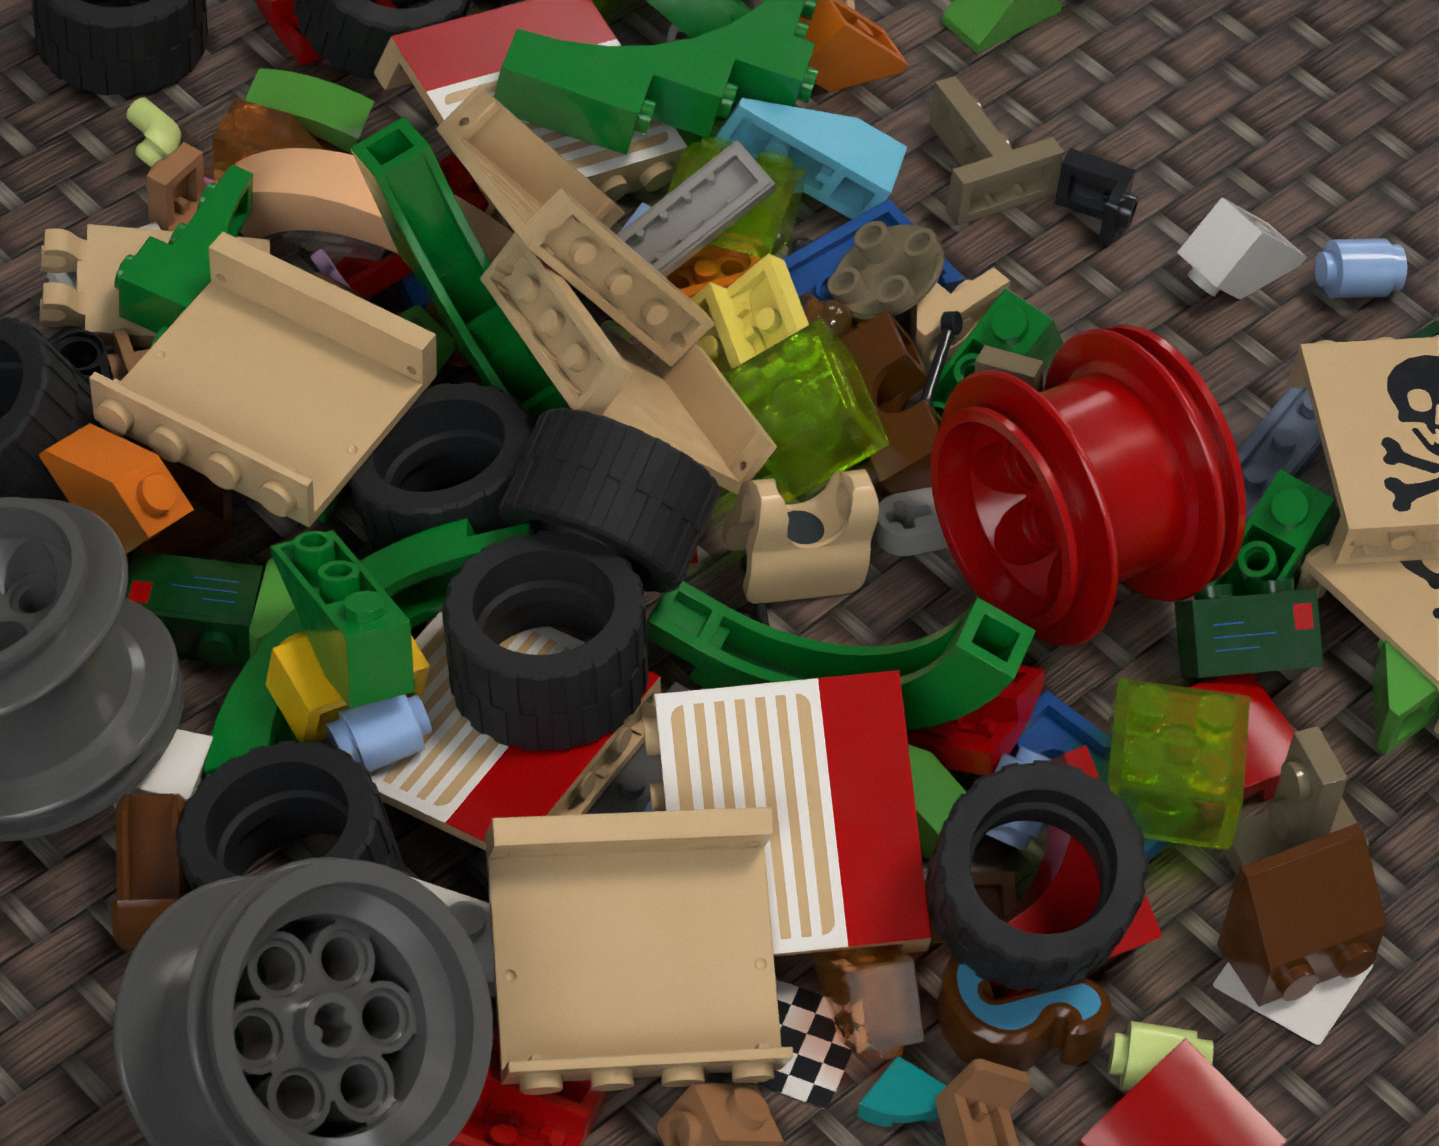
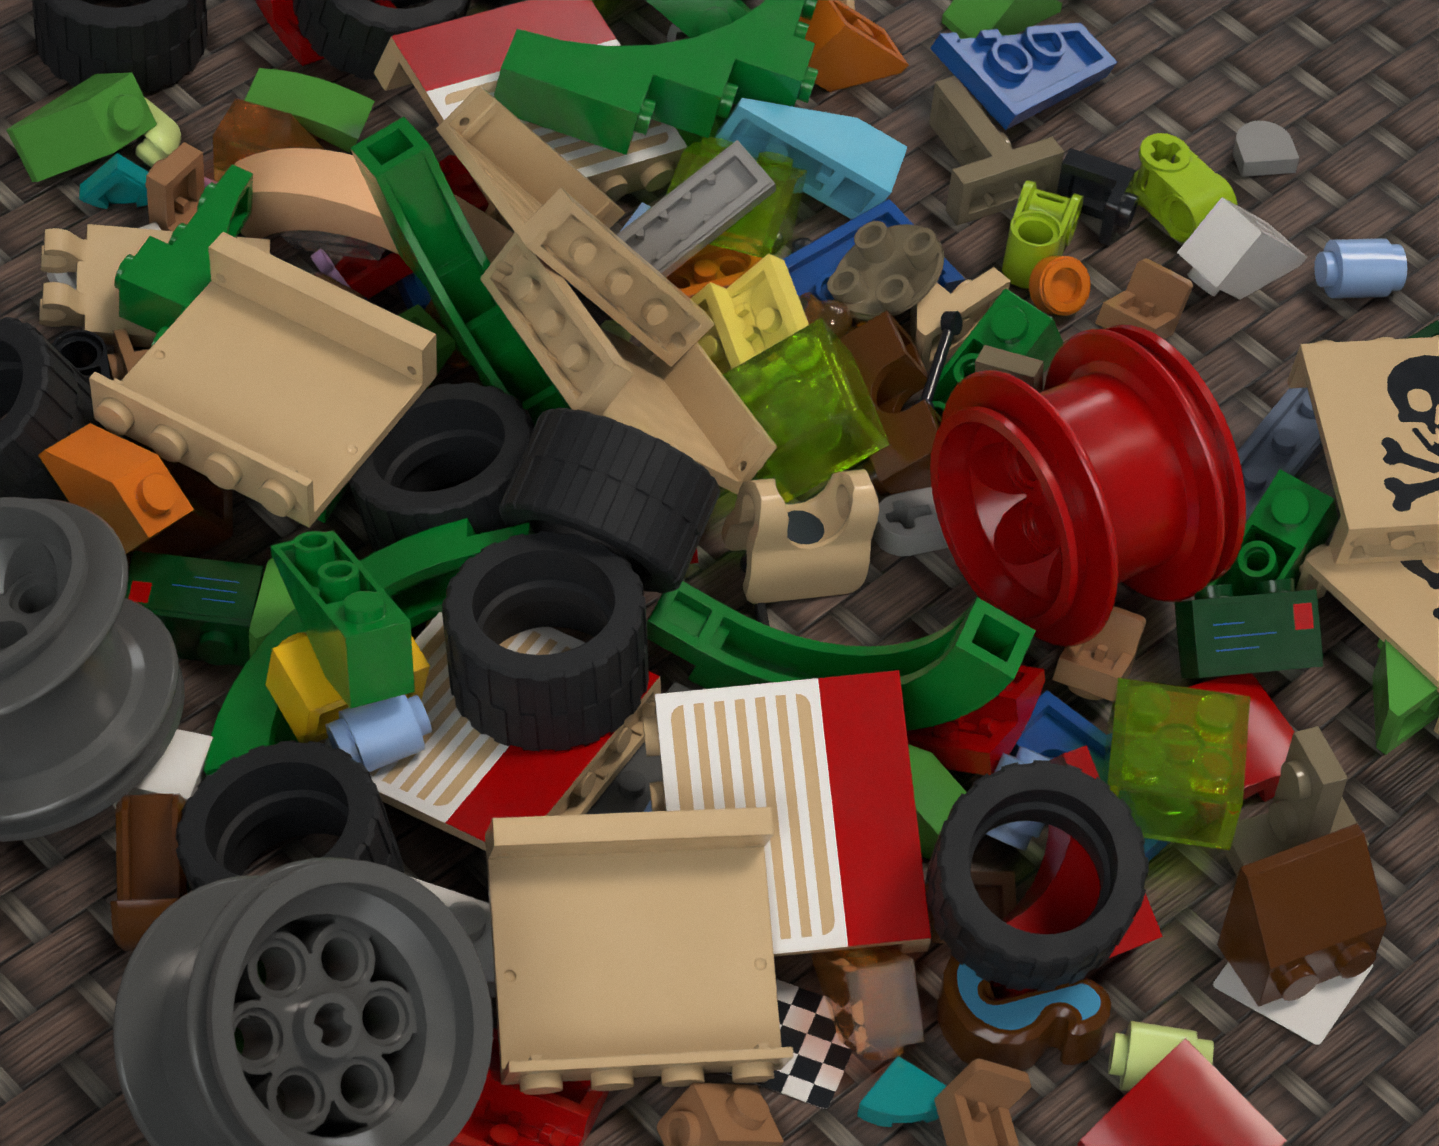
(82, 125): none -> bright green slope
(116, 183): none -> teal tile
(1027, 70): none -> blue wing
(1038, 229): none -> lime piece
(1059, 285): none -> orange tile
(1095, 666): none -> medium nougat bracket
(1150, 301): none -> medium nougat bracket
(1178, 192): none -> lime piece
(1264, 150): none -> light grey tile

